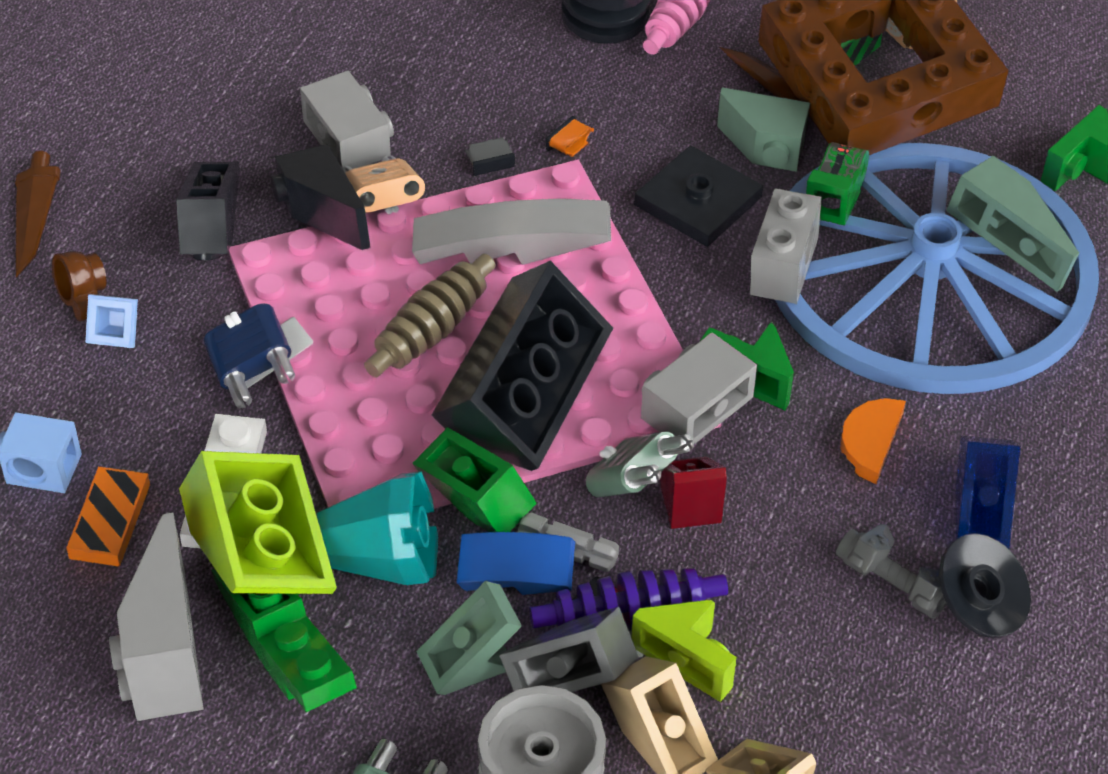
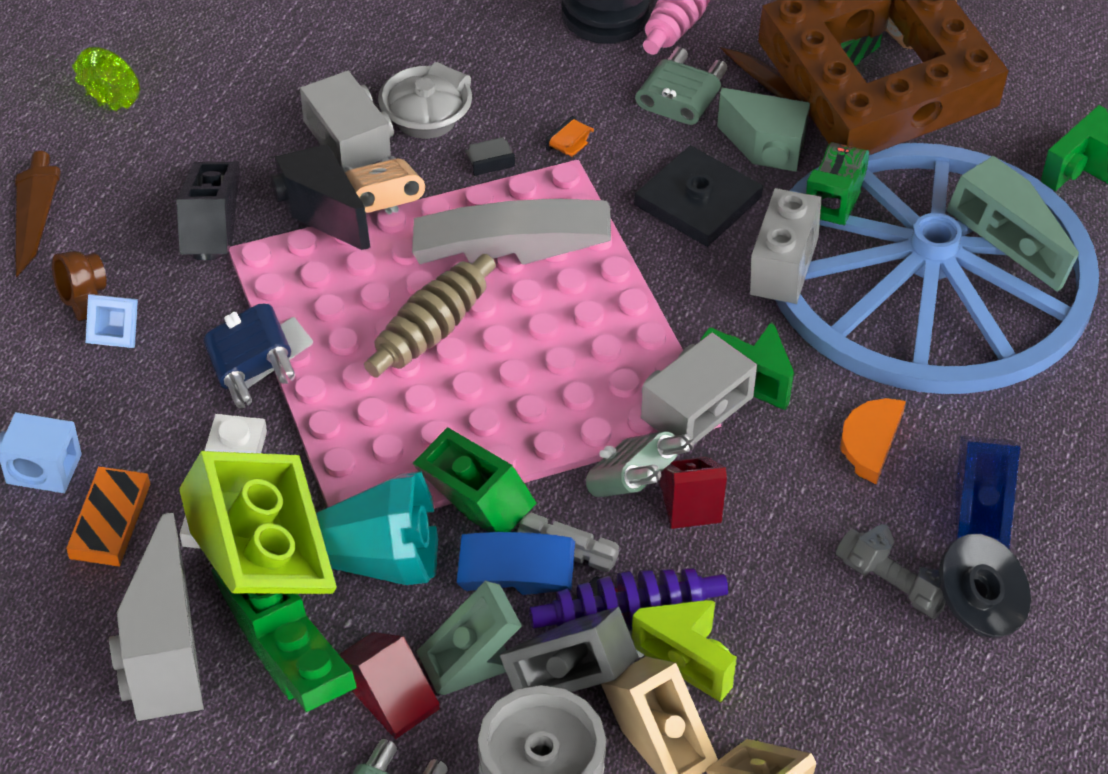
(100, 62): none -> clear neon green gear
(390, 682): none -> dark red slope
(426, 99): none -> light grey piece
(525, 367): black slope -> none
(679, 89): none -> sand green piece

